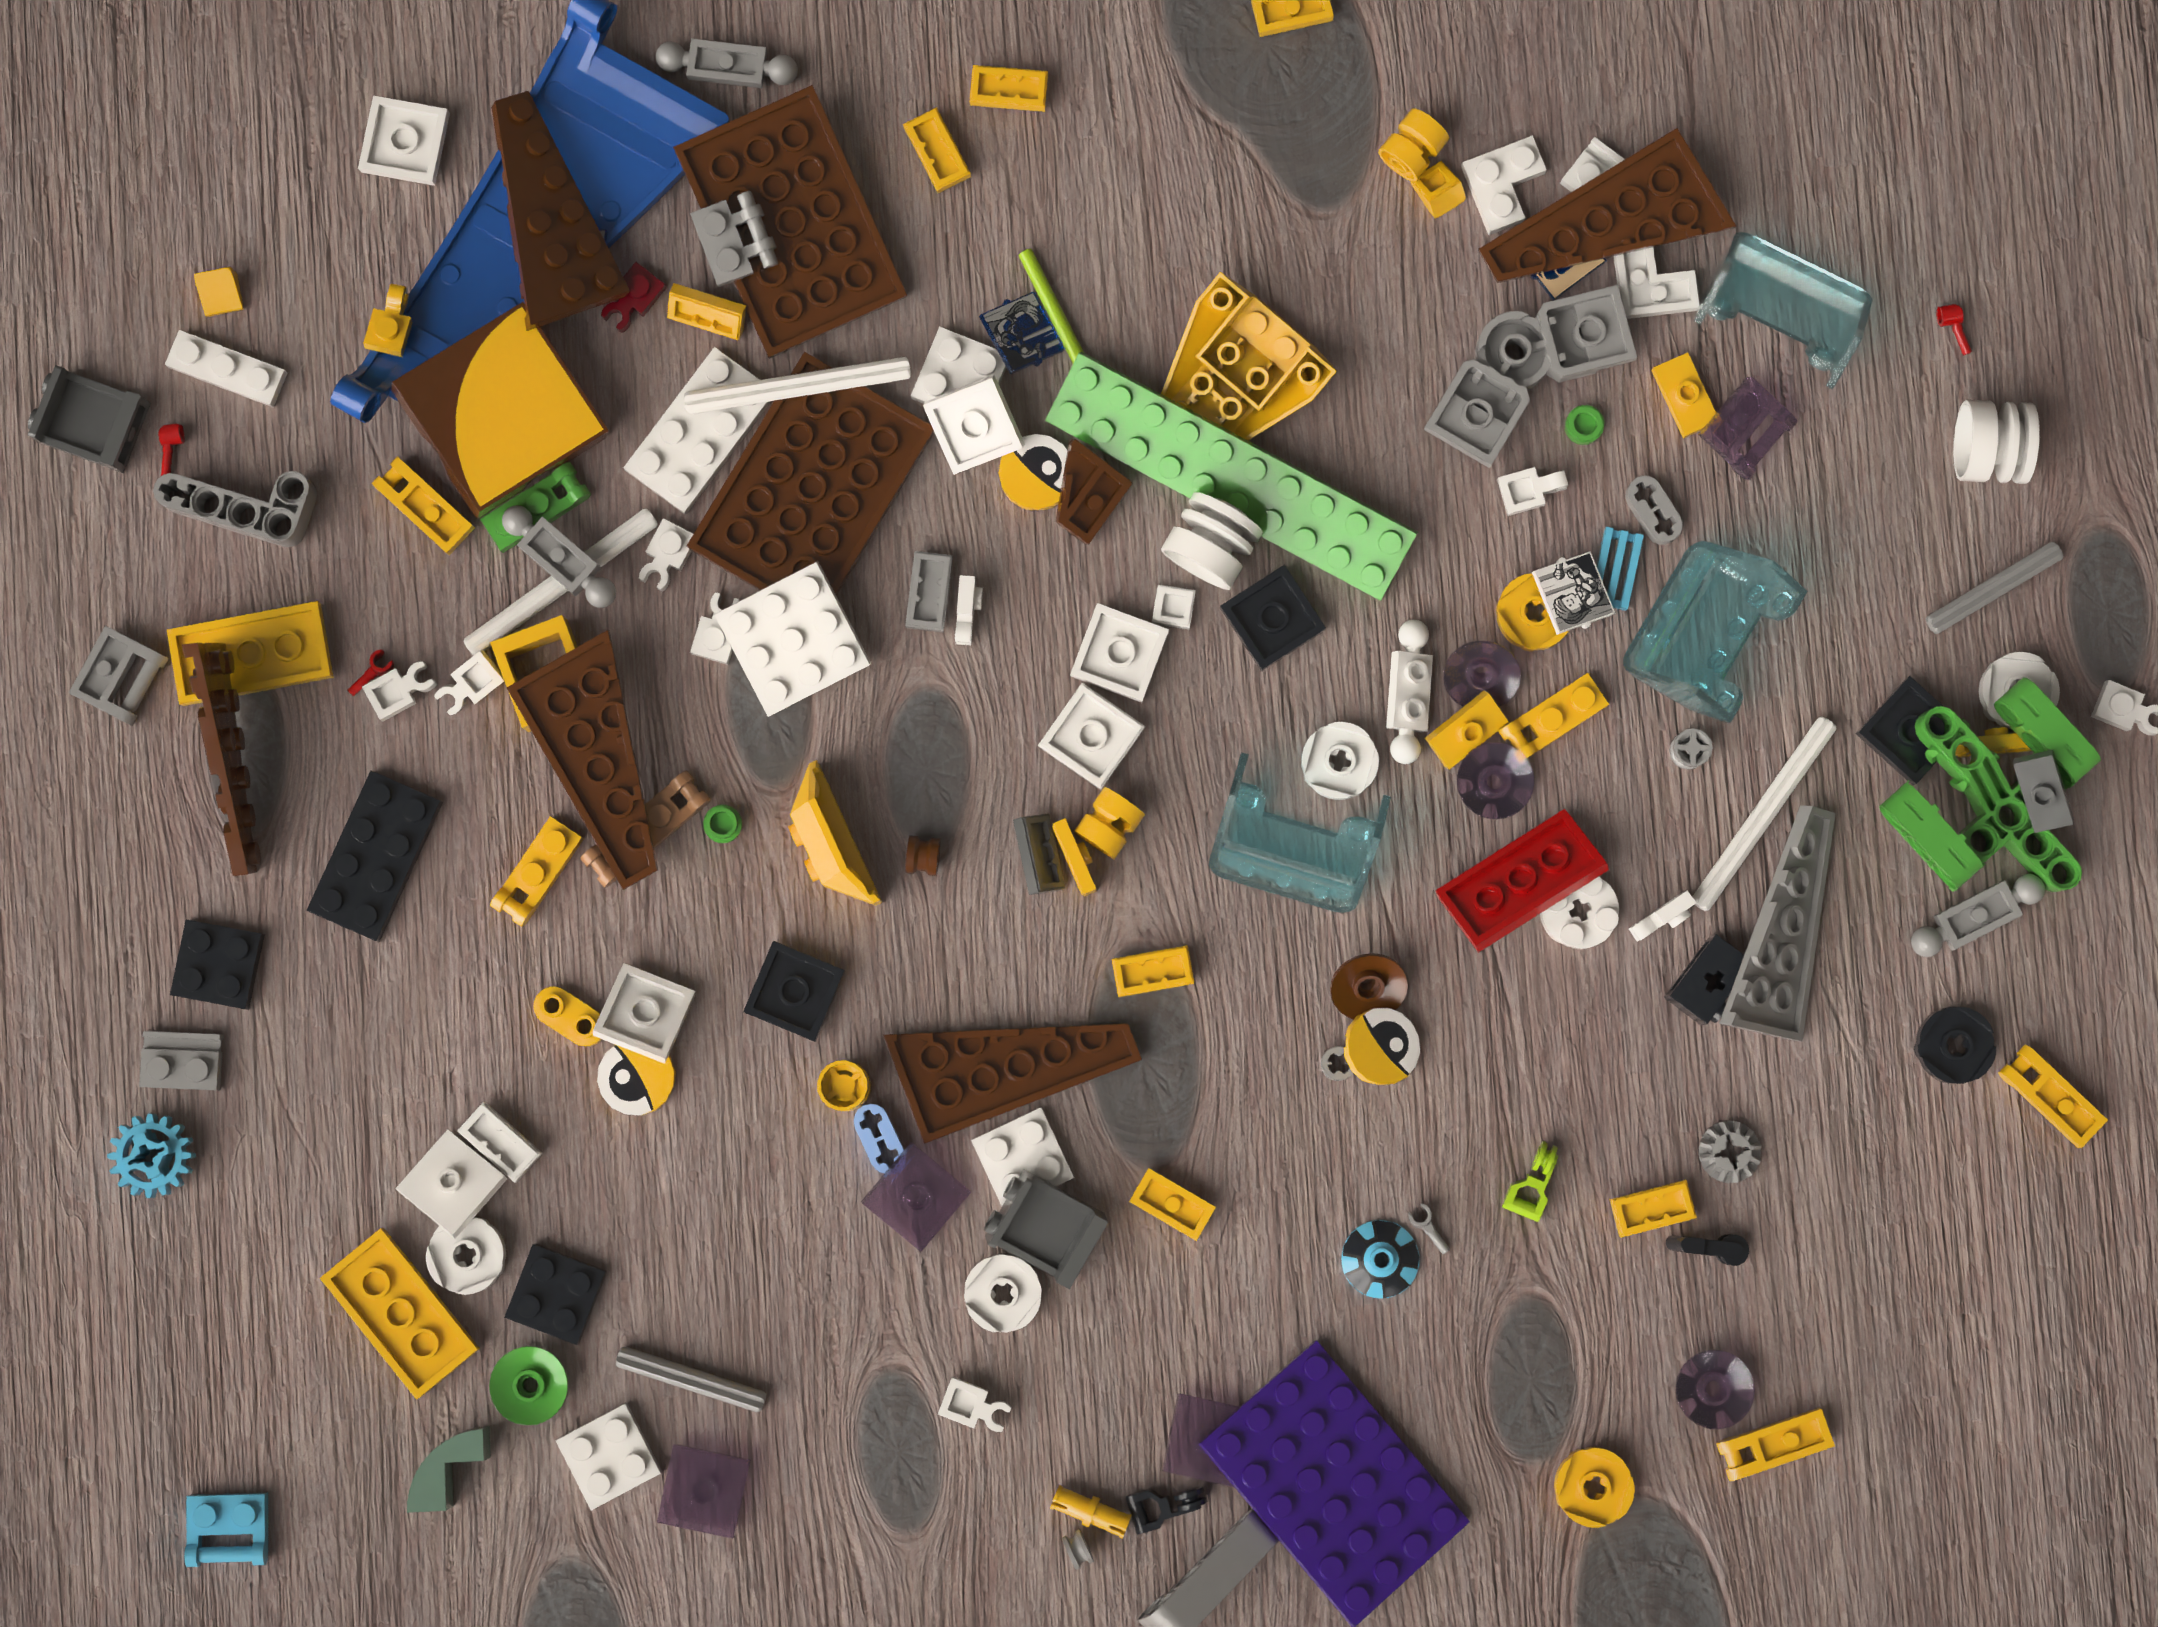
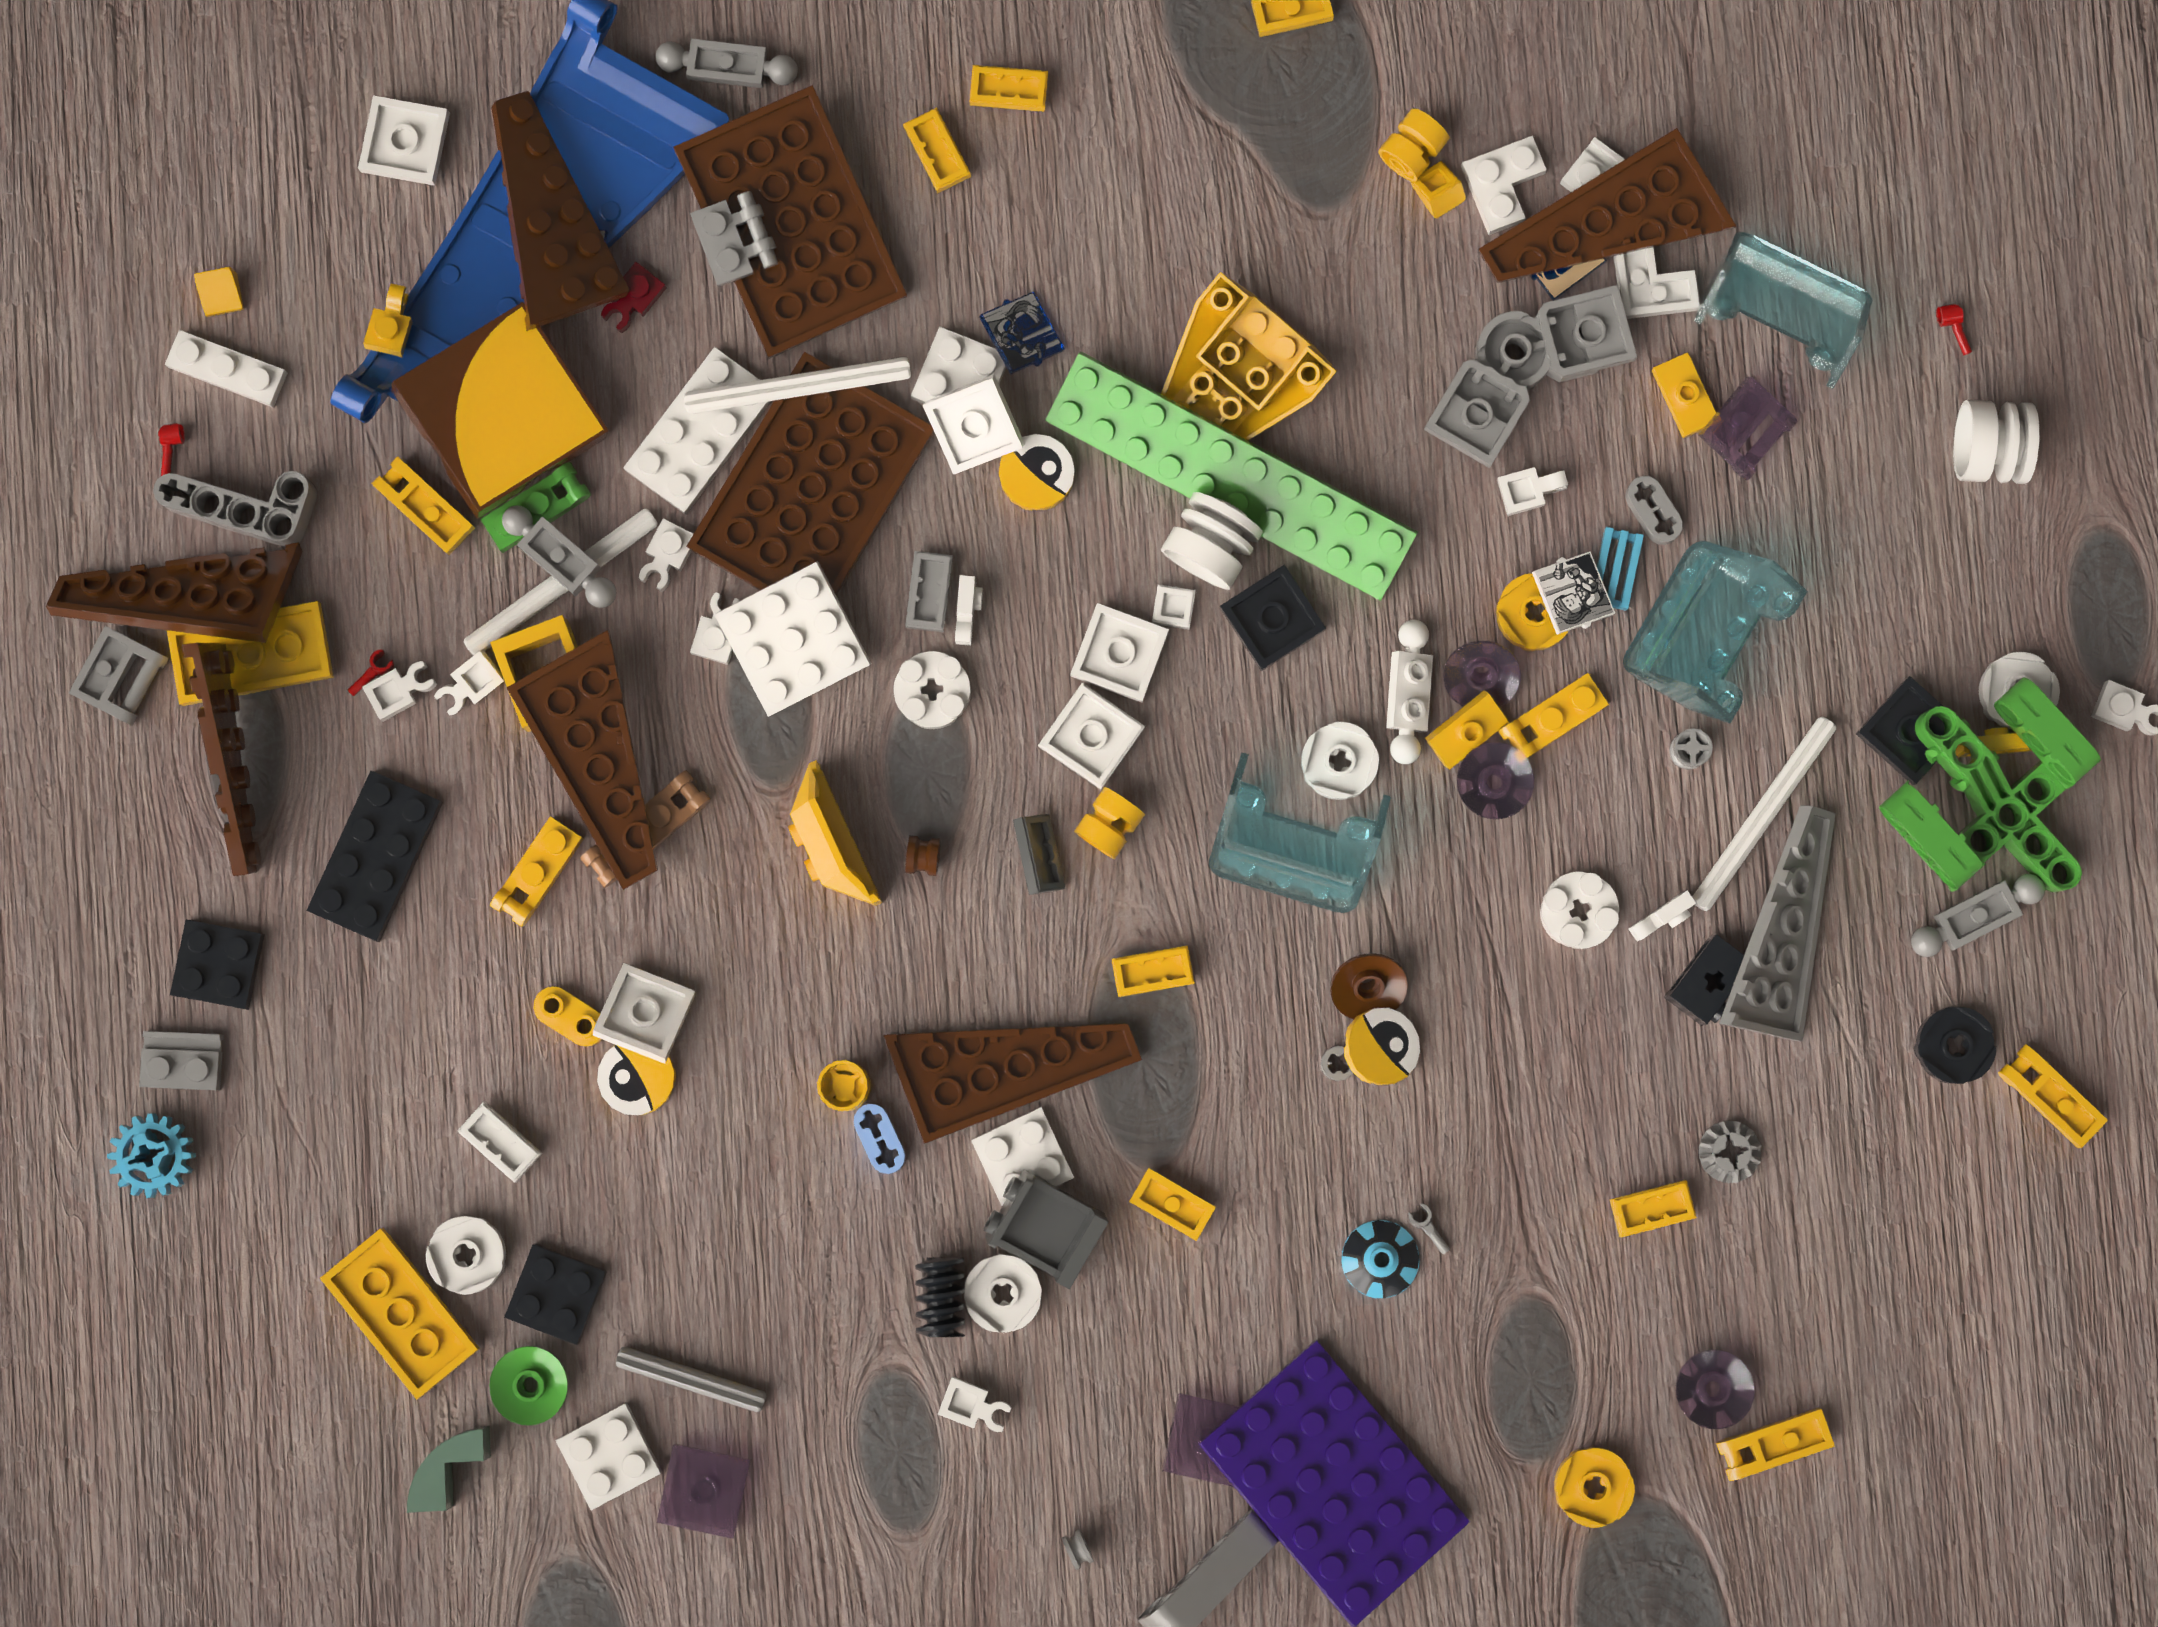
(88, 419): dark grey panel -> none
(188, 595): none -> reddish brown wing
(226, 1516): medium azure plate -> none
(451, 1183): white plate -> none
(706, 311): yellow plate -> none
(722, 824): bright green plate -> none
(794, 991): black plate -> none
(916, 1196): clear purple plate -> none
(940, 1297): none -> black piece
(946, 673): none -> white plate
(1050, 303): lime bar -> none
(1076, 857): yellow plate -> none
(1088, 492): reddish brown wing -> none
(1090, 1511): yellow pin -> none
(1190, 1503): black piece -> none
(1521, 880): red plate -> none
(1547, 1160): lime piece -> none
(1584, 425): bright green tile -> none
(1728, 1249): black piece -> none
(1994, 587): light grey axle -> none
(2043, 791): plate -> none

